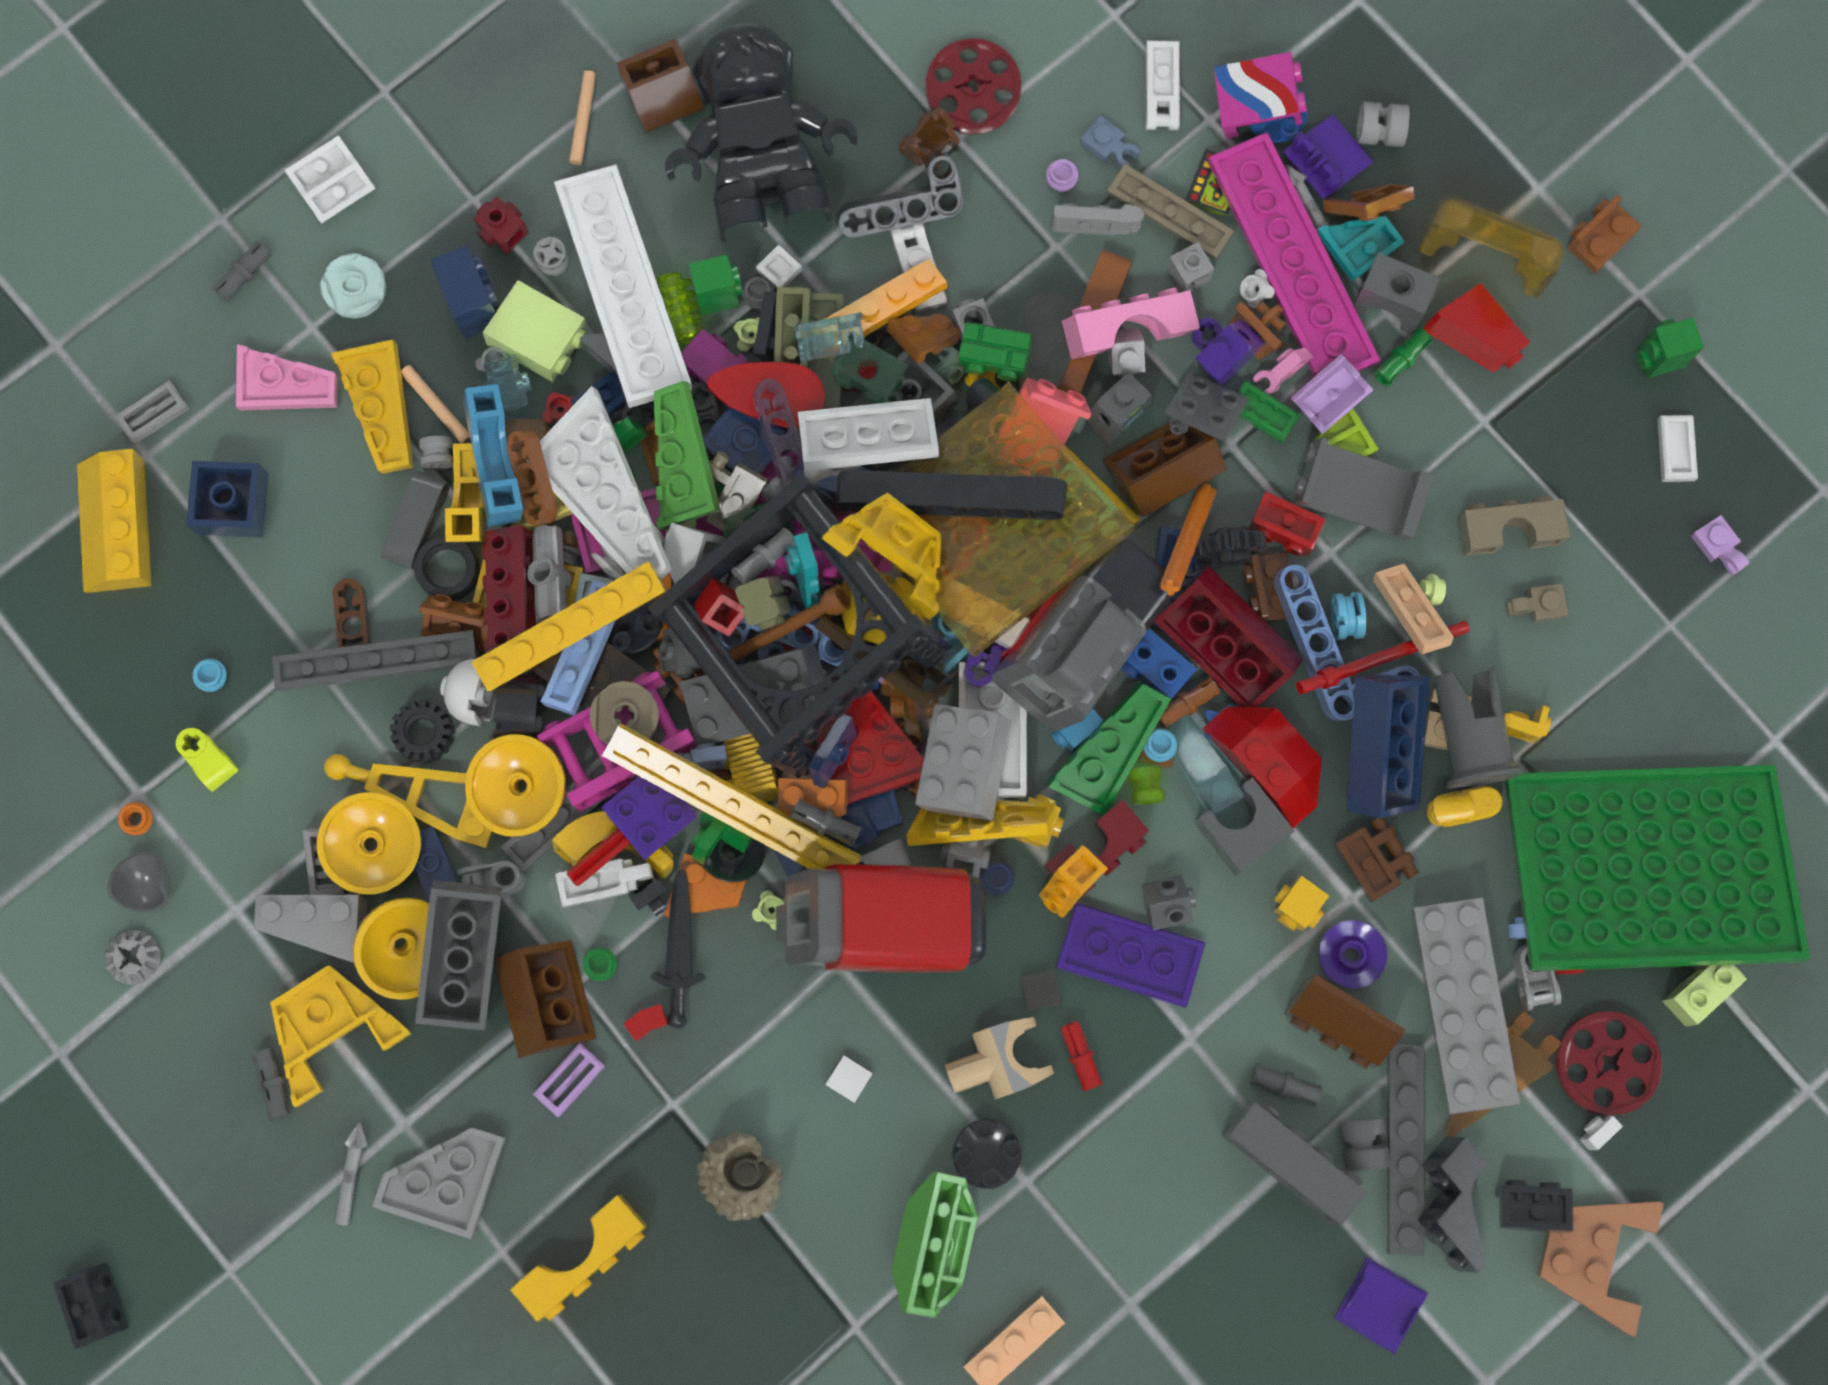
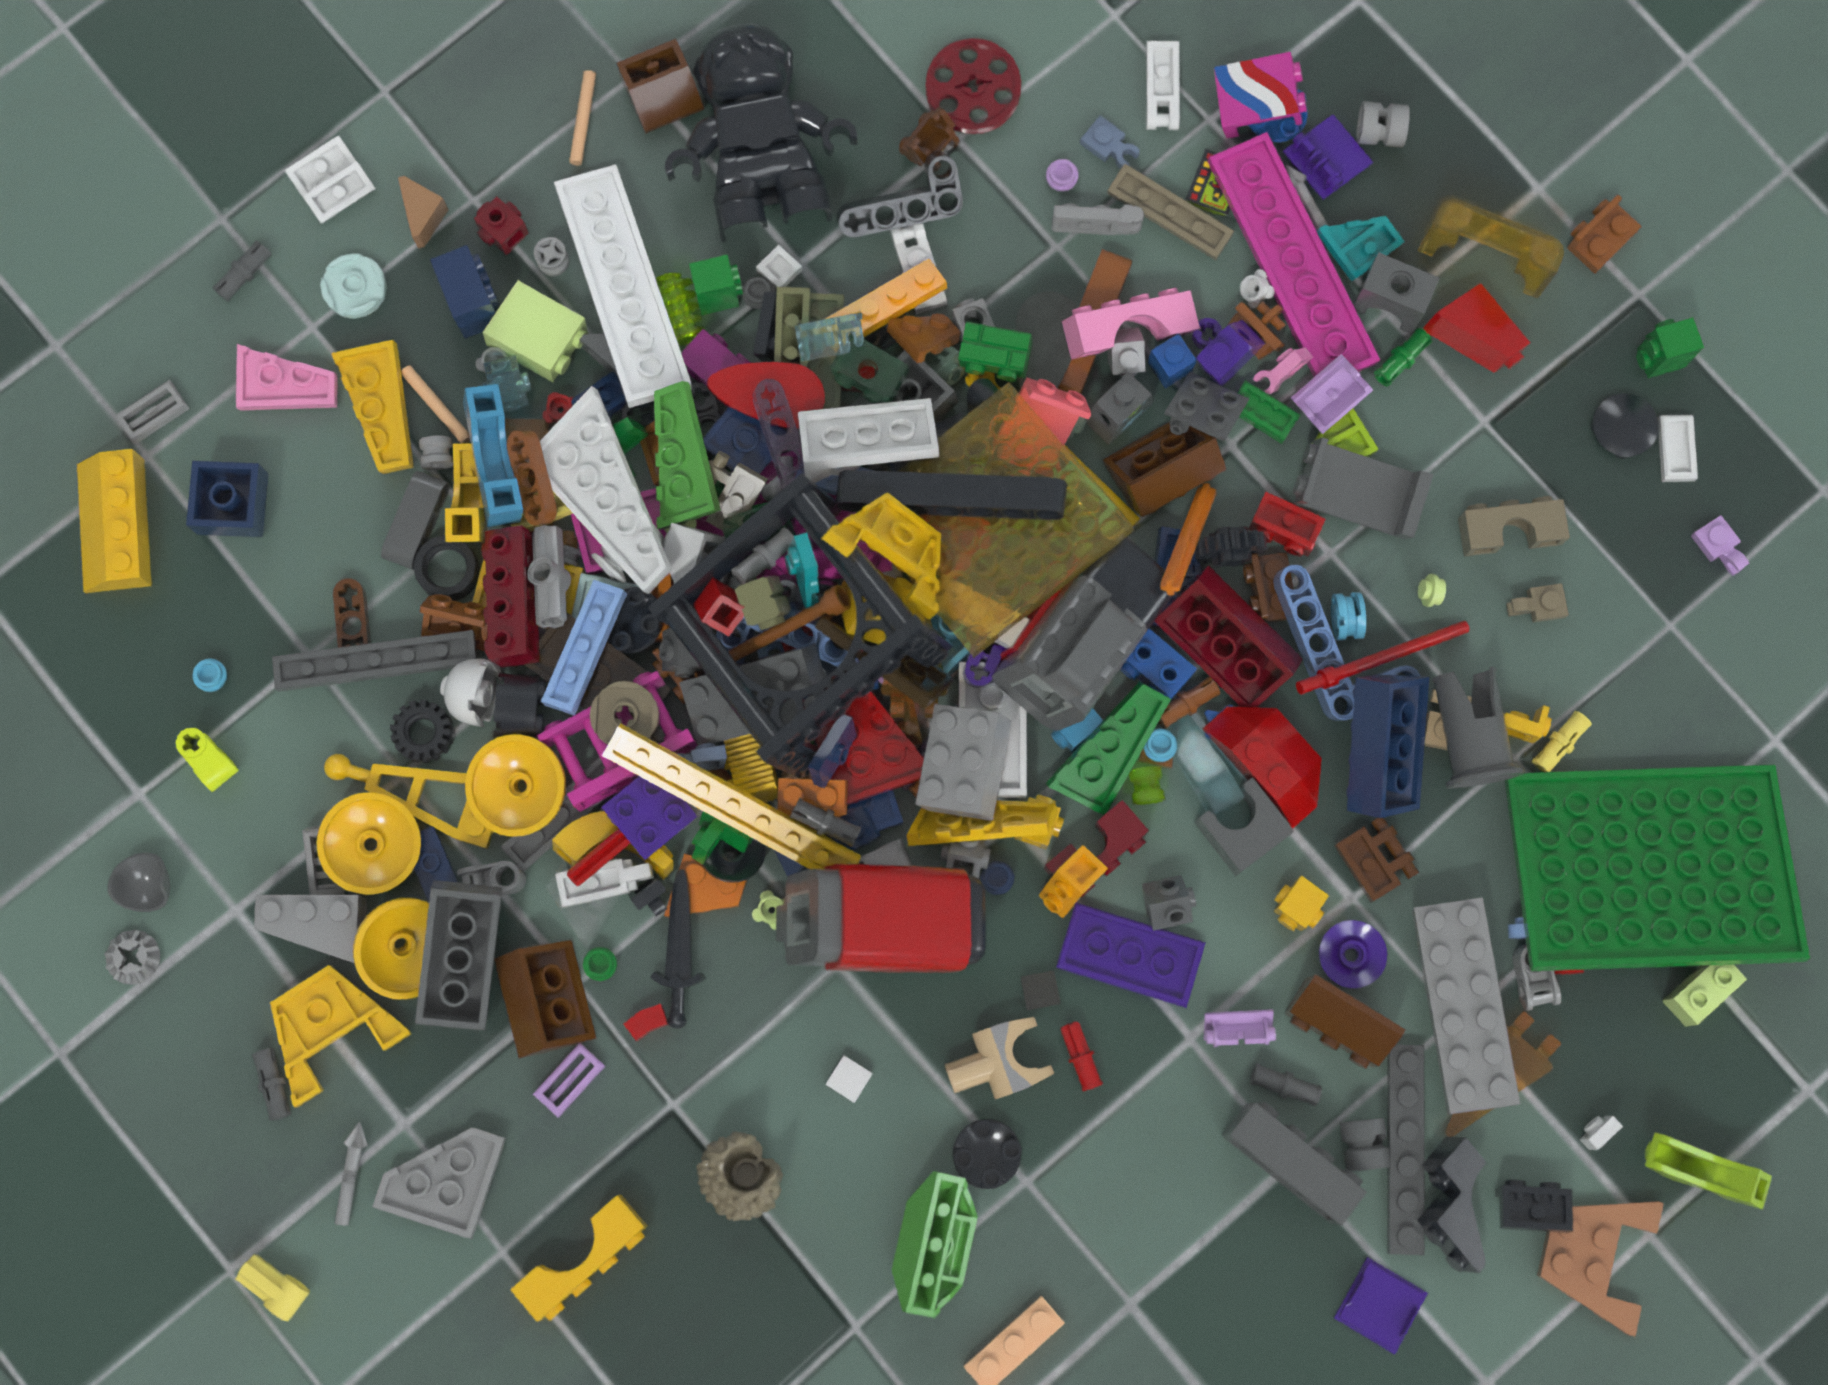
(91, 1305): black bracket -> none
(126, 814): orange plate -> none
(279, 1292): none -> light yellow piece
(423, 210): none -> medium nougat slope
(569, 626): yellow plate -> none
(743, 328): yellowish green plate -> none
(1171, 361): none -> blue brick
(1190, 268): light grey brick -> none
(1229, 1027): none -> lavender hinge
(1370, 202): dark orange wing -> none
(1413, 609): light nougat plate -> none
(1464, 806): yellow arm -> none
(1562, 742): none -> light yellow pin
(1612, 1080): dark red wedge -> none
(1625, 425): none -> black dish
(1707, 1171): none -> lime arch

